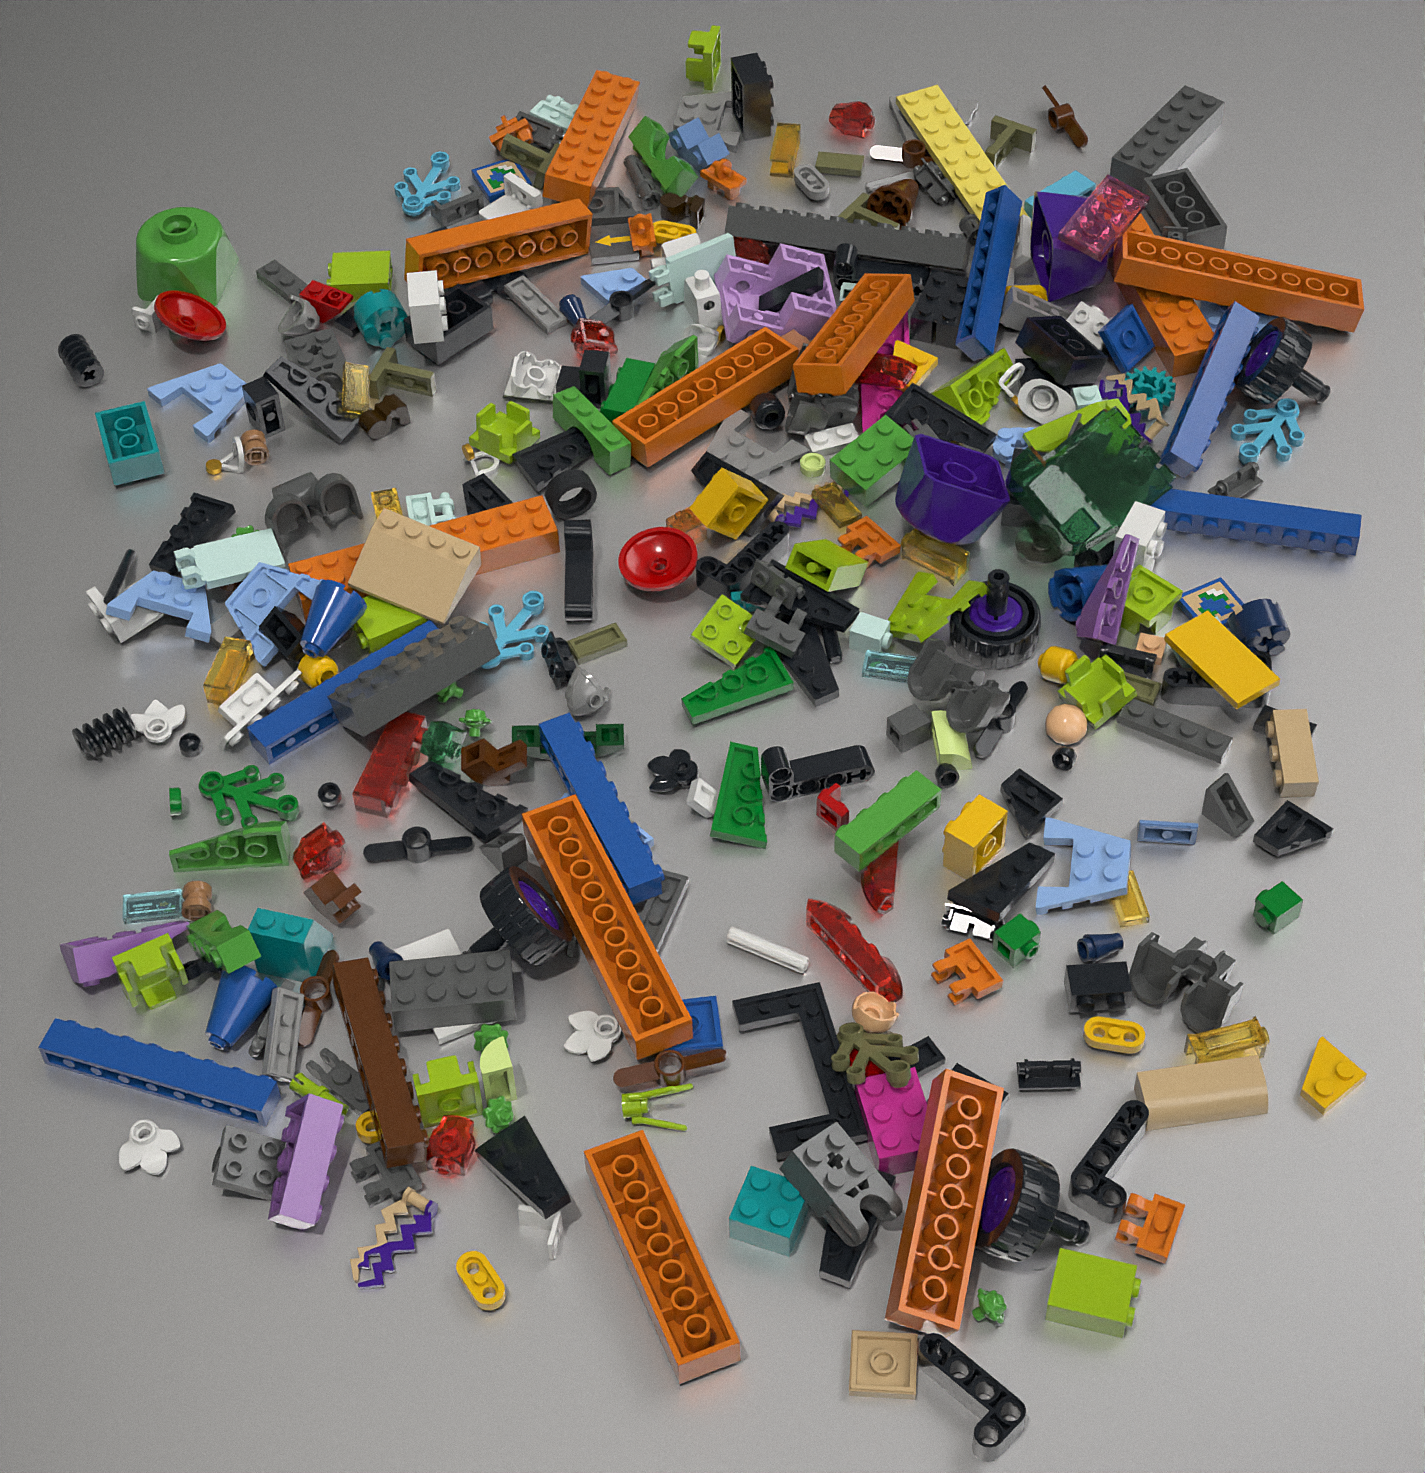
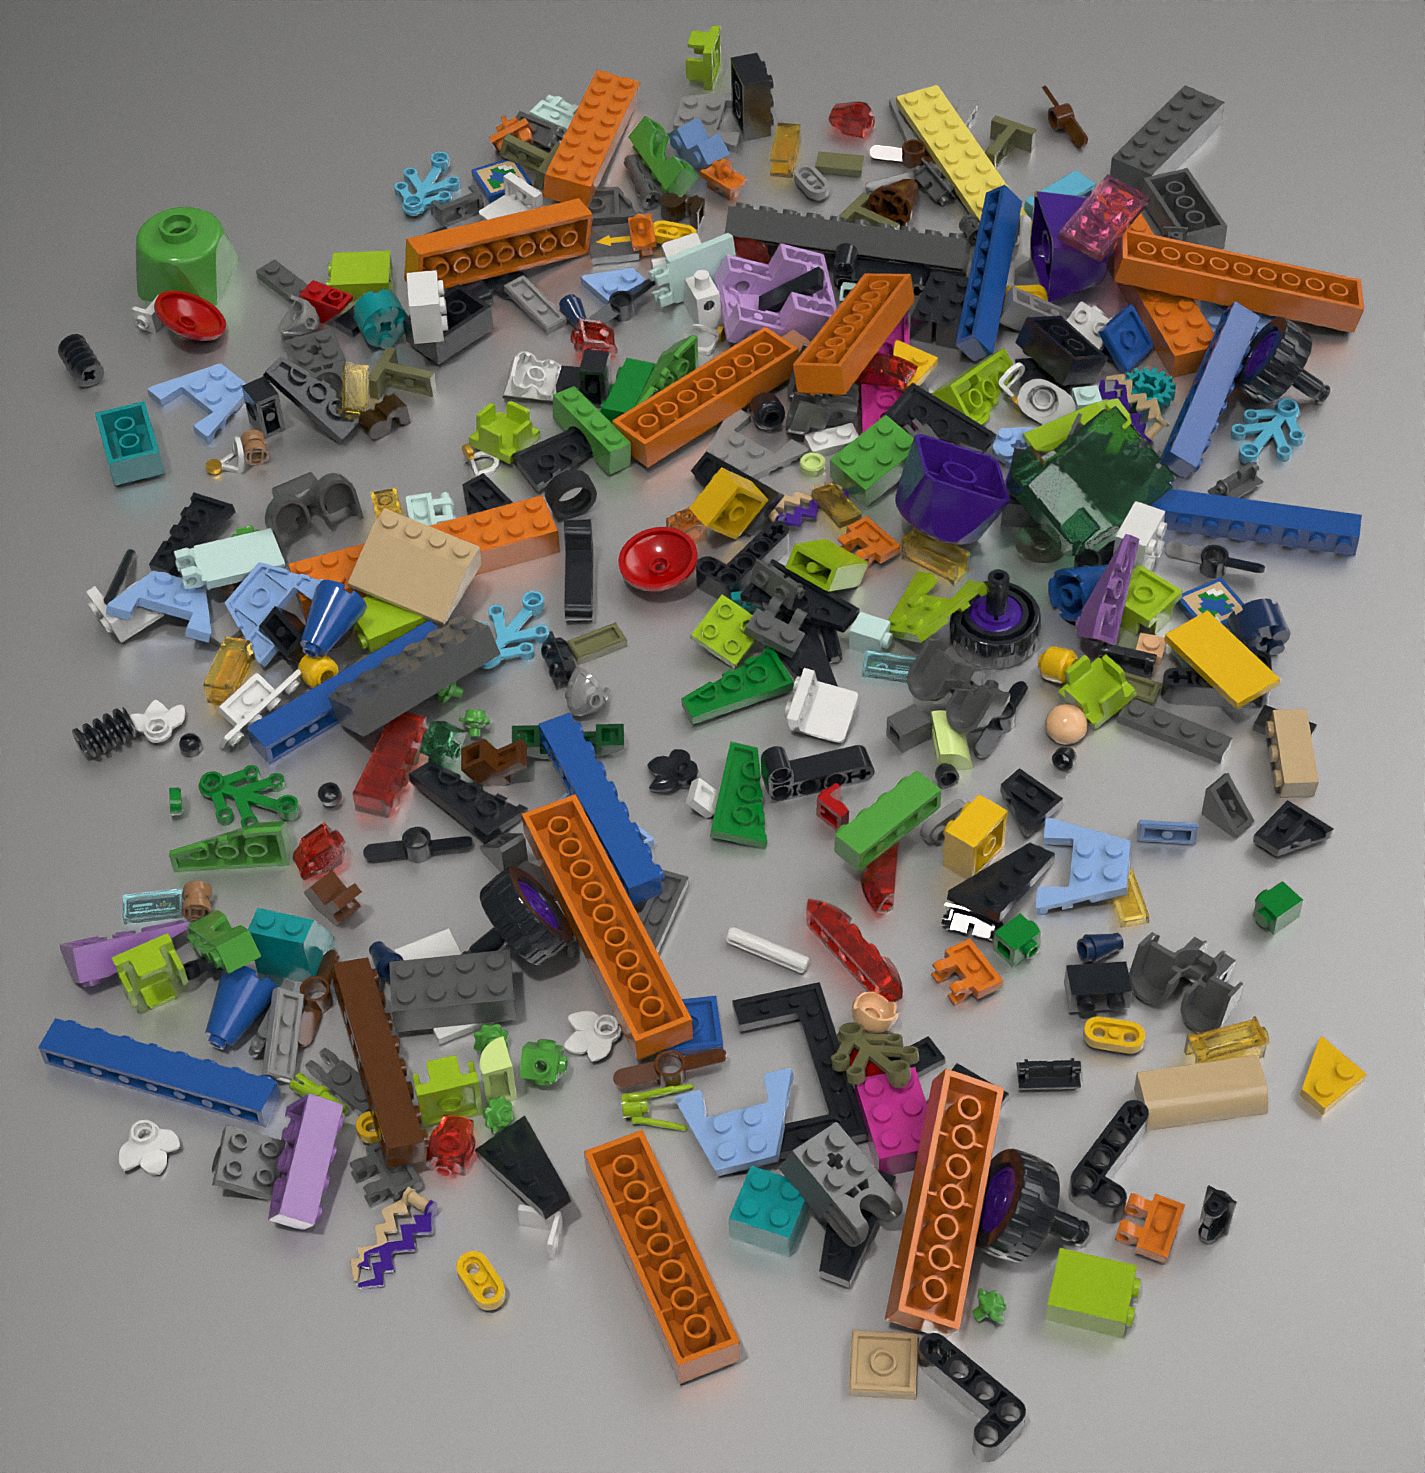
(543, 1061): none -> bright green brick
(745, 1135): none -> light blue wing
(820, 708): none -> white bracket
(933, 828): none -> light grey plate
(1210, 553): none -> black piece
(1216, 1214): none -> black hinge

